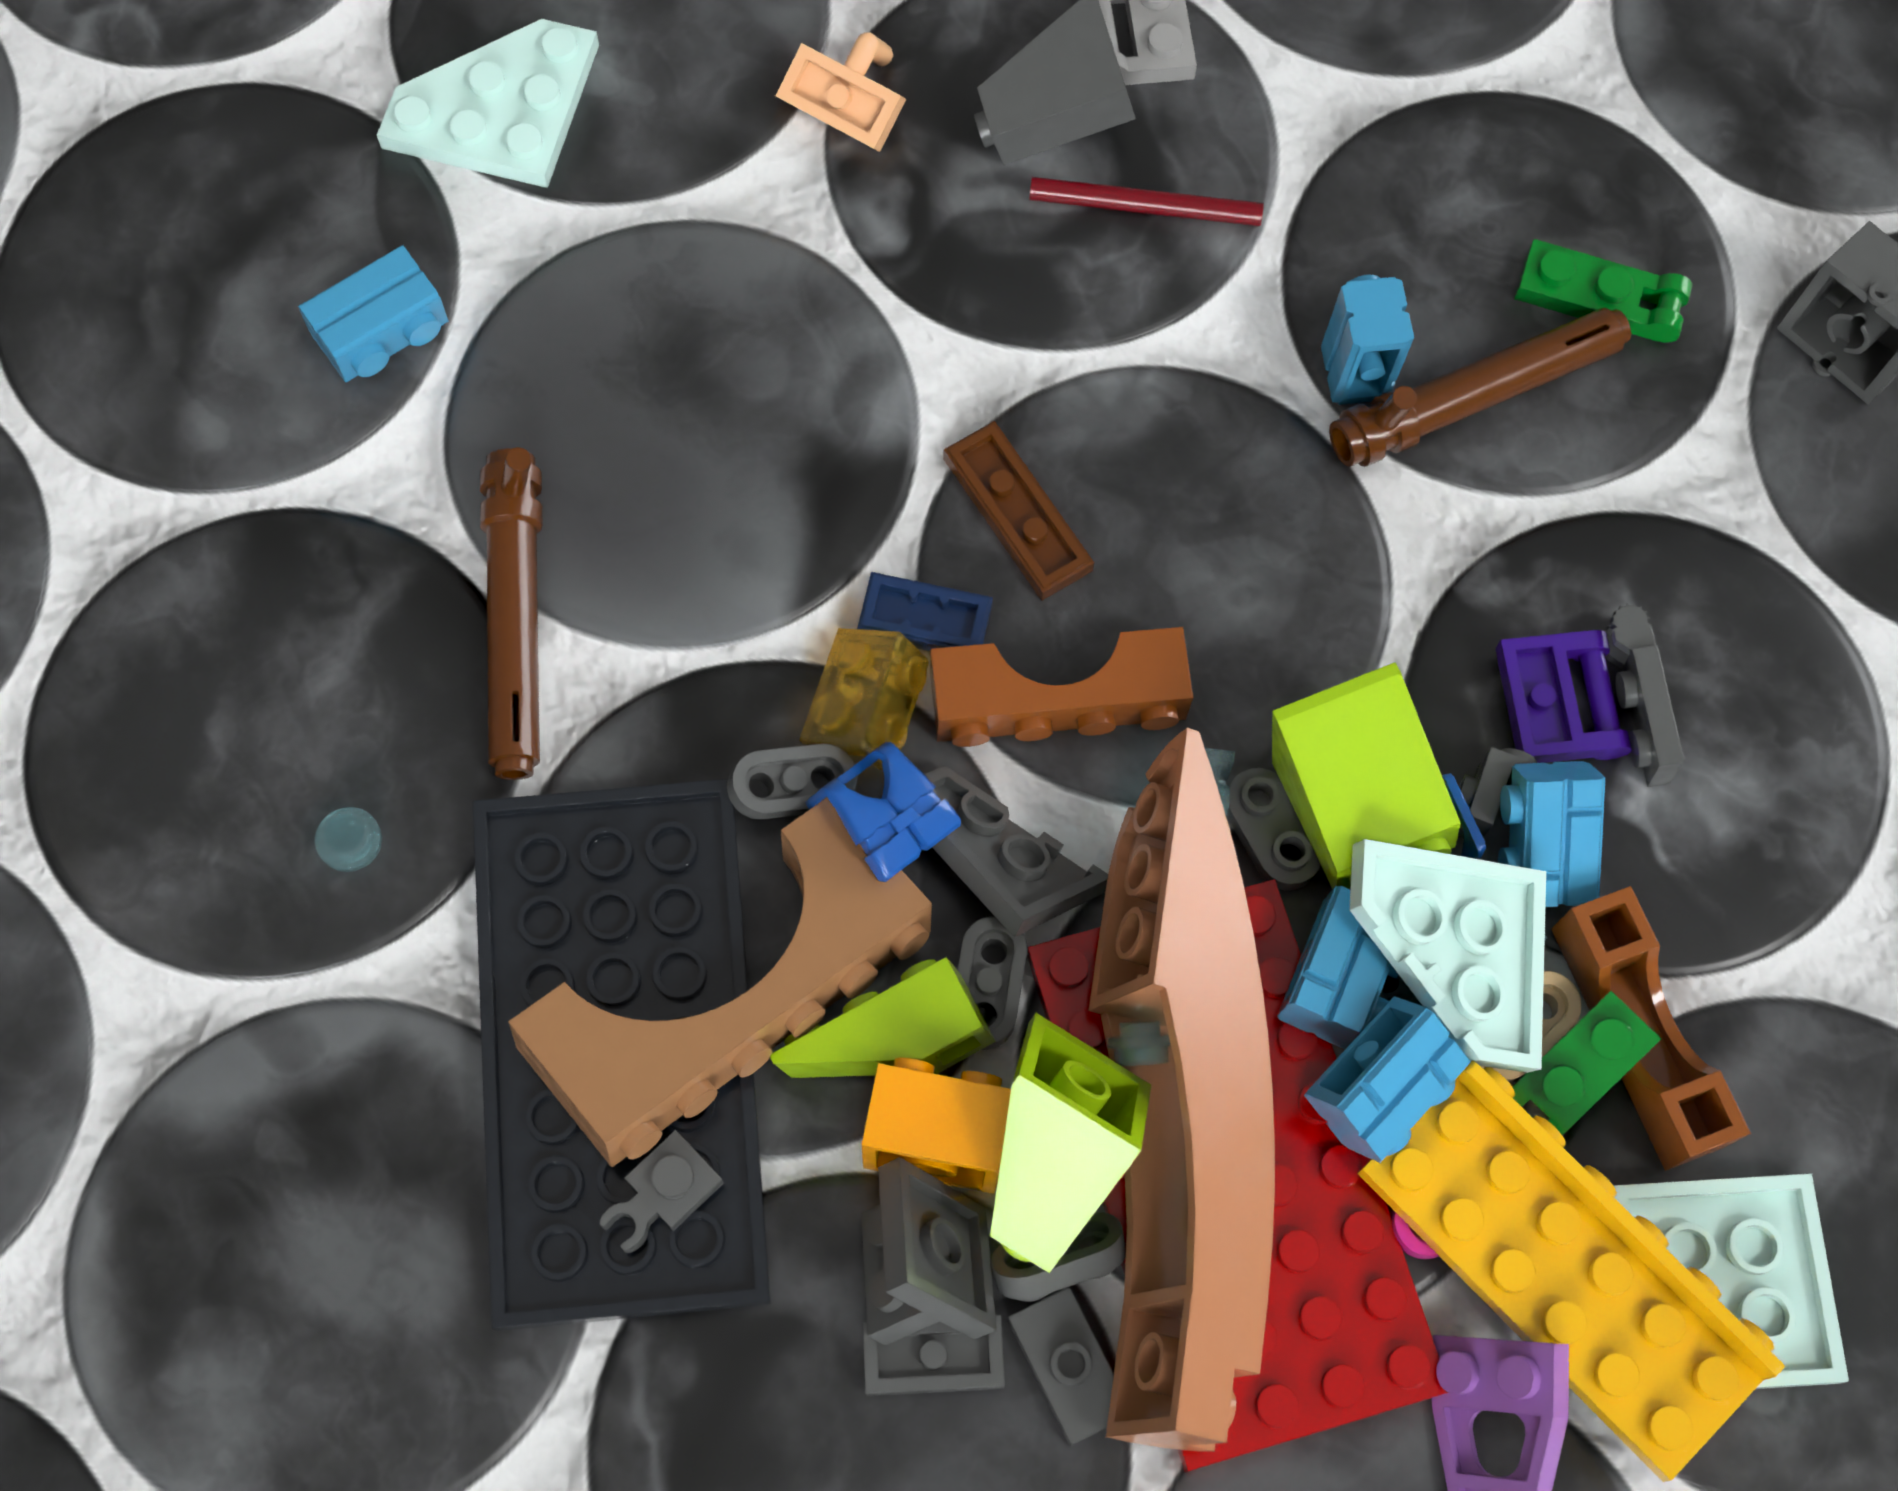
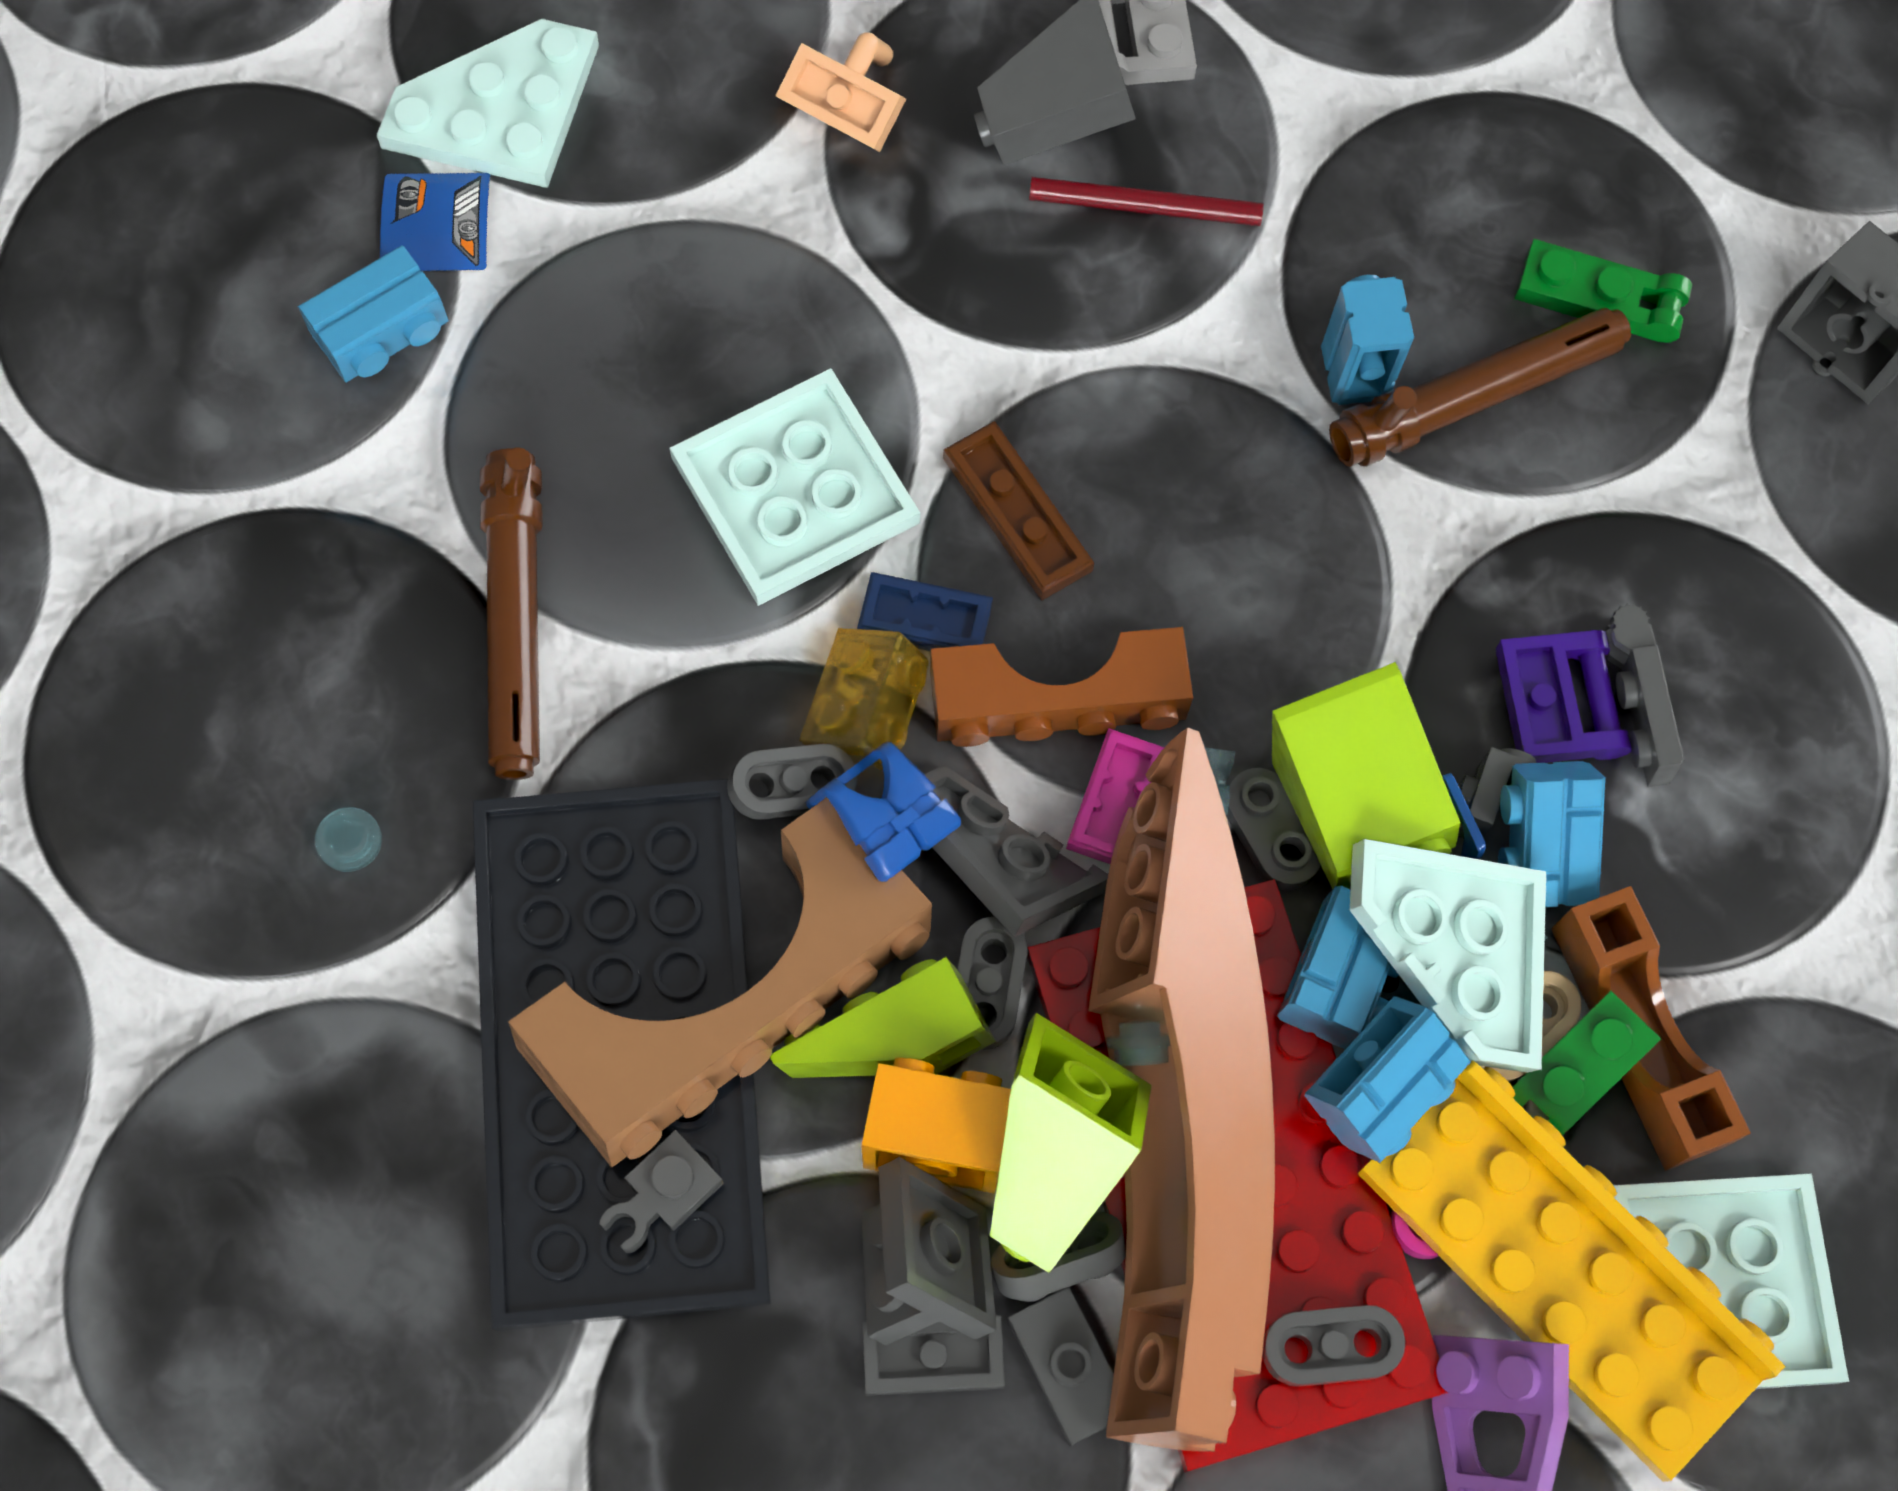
(437, 219): none -> blue sticker
(795, 486): none -> light aqua plate
(1111, 790): none -> dark pink plate
(1331, 1347): none -> dark grey plate

